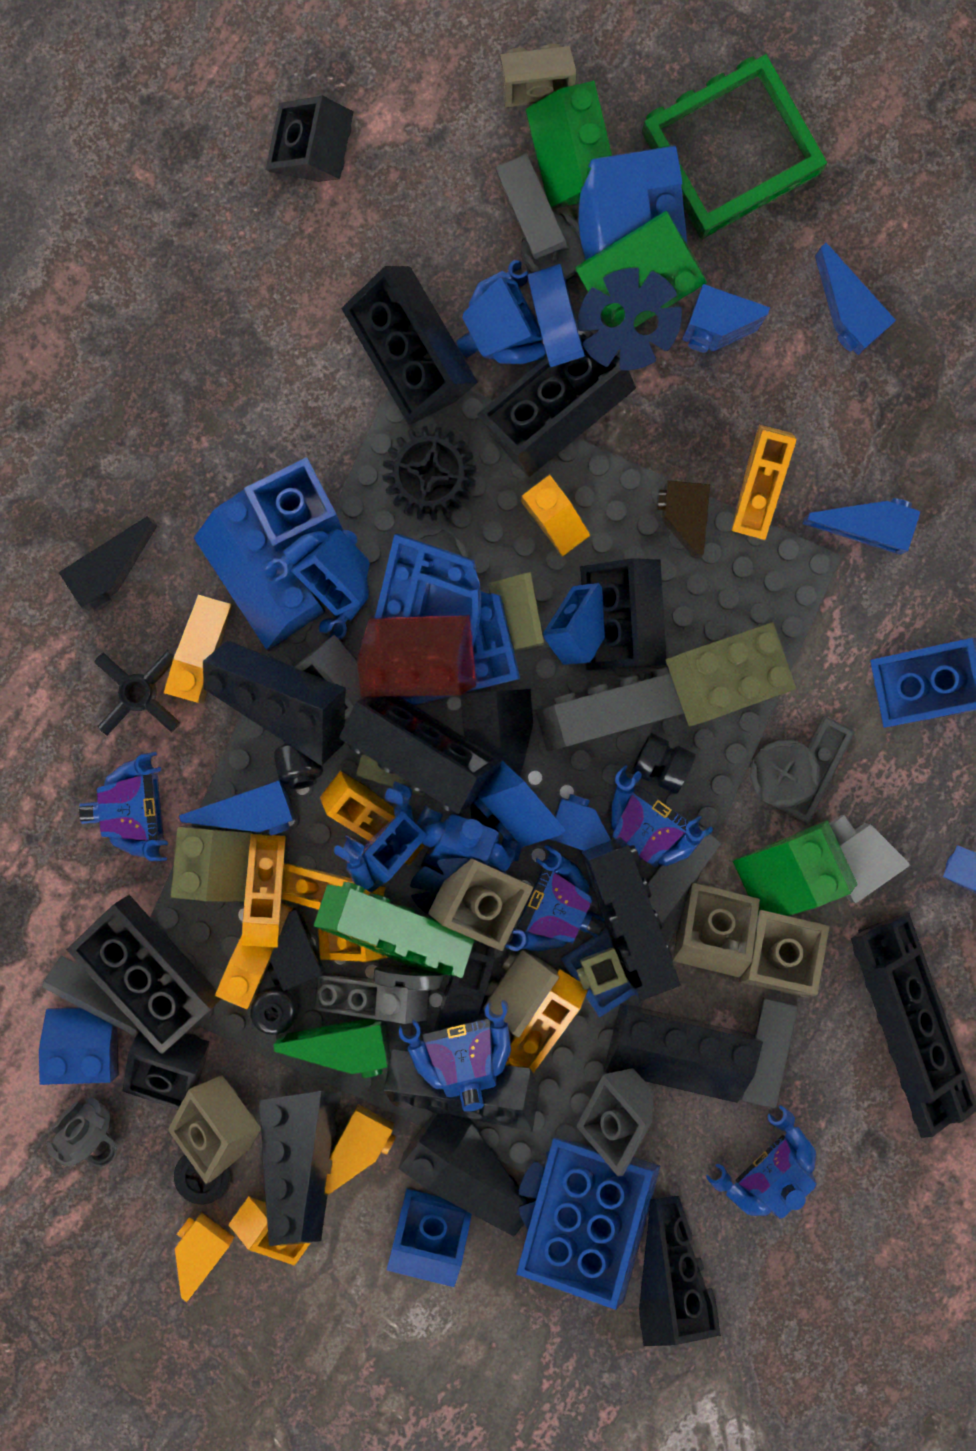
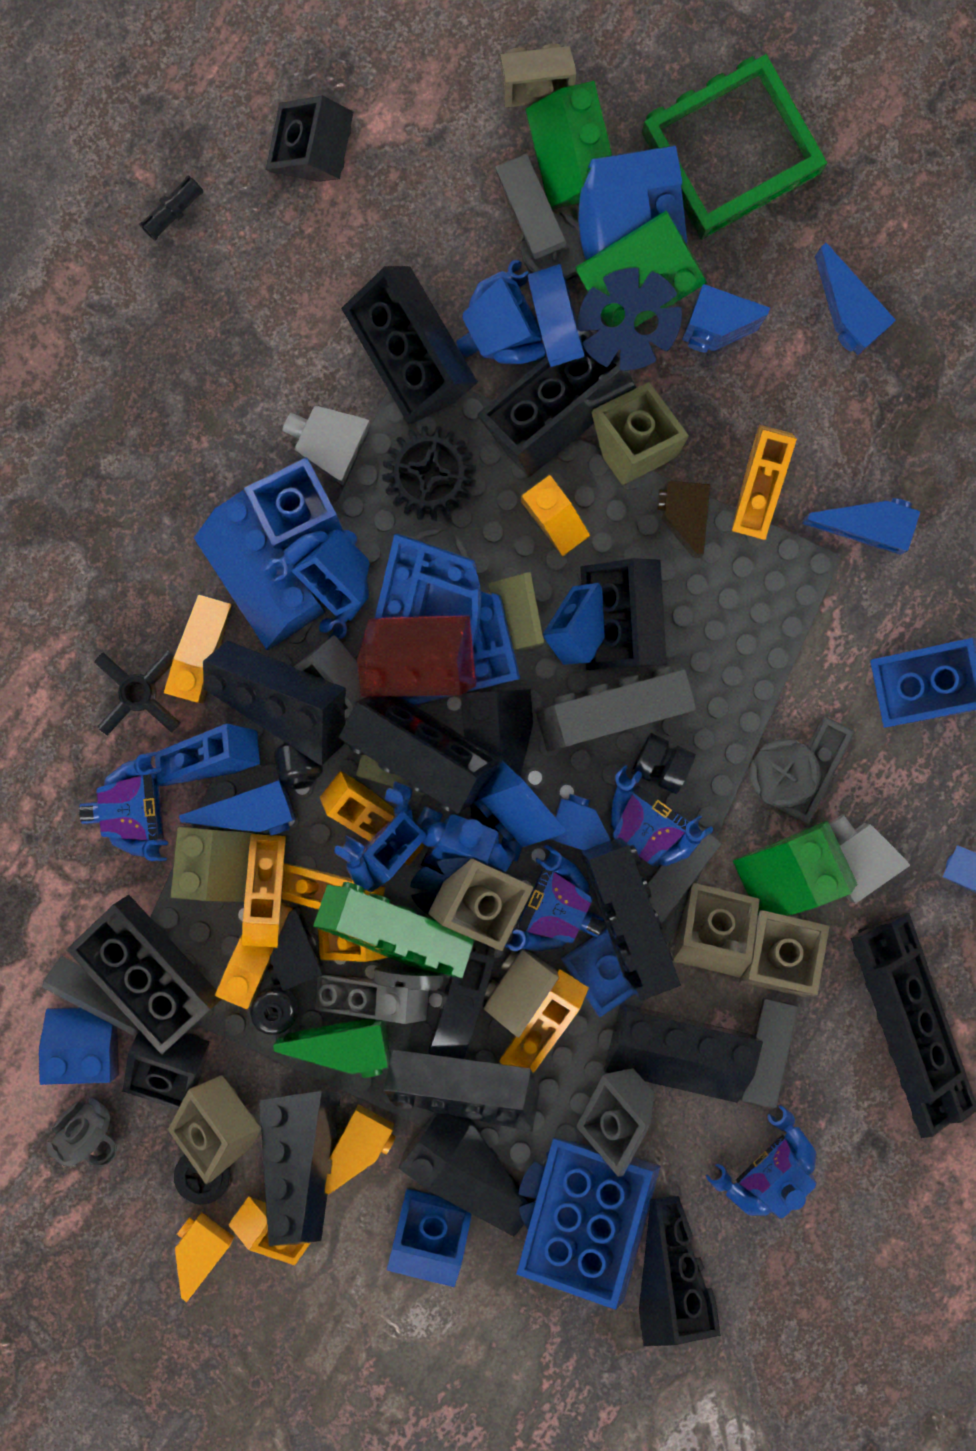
(104, 569): black slope -> none
(171, 207): none -> black pin
(208, 755): none -> blue slope
(328, 440): none -> light grey torso
(463, 1057): blue torso -> none
(601, 971): olive brick -> none
(637, 433): none -> olive slope
(730, 674): olive brick -> none

